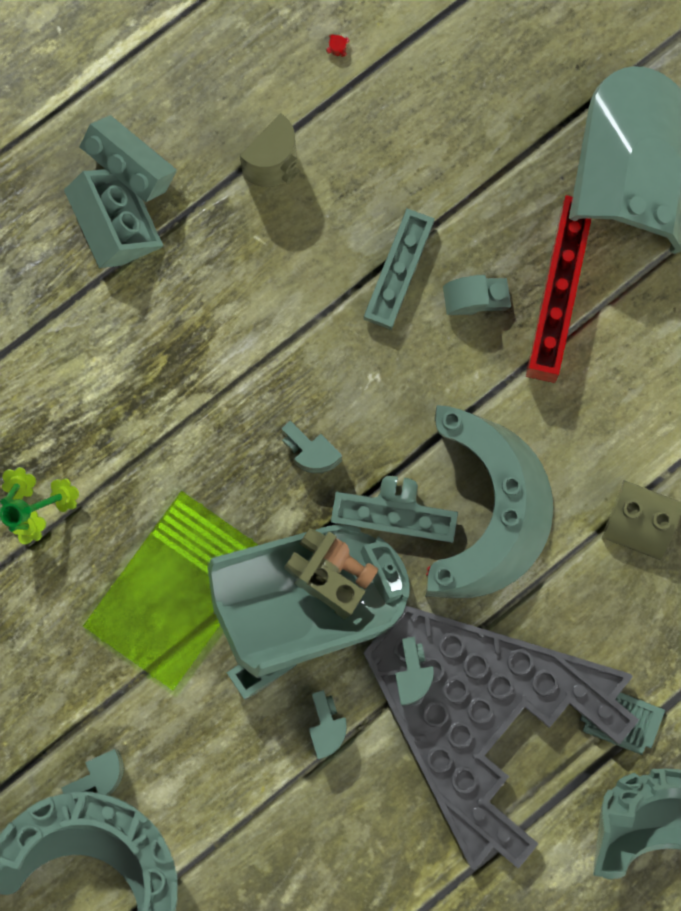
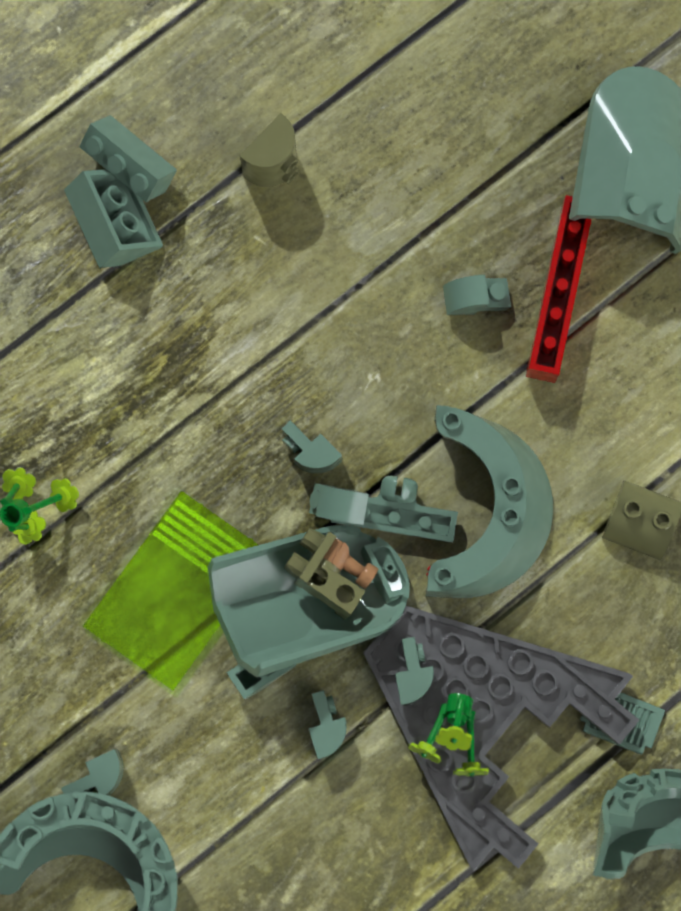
(337, 45): red piece -> none
(338, 504): none -> sand green brick
(399, 269): sand green plate -> none
(458, 713): none -> plant

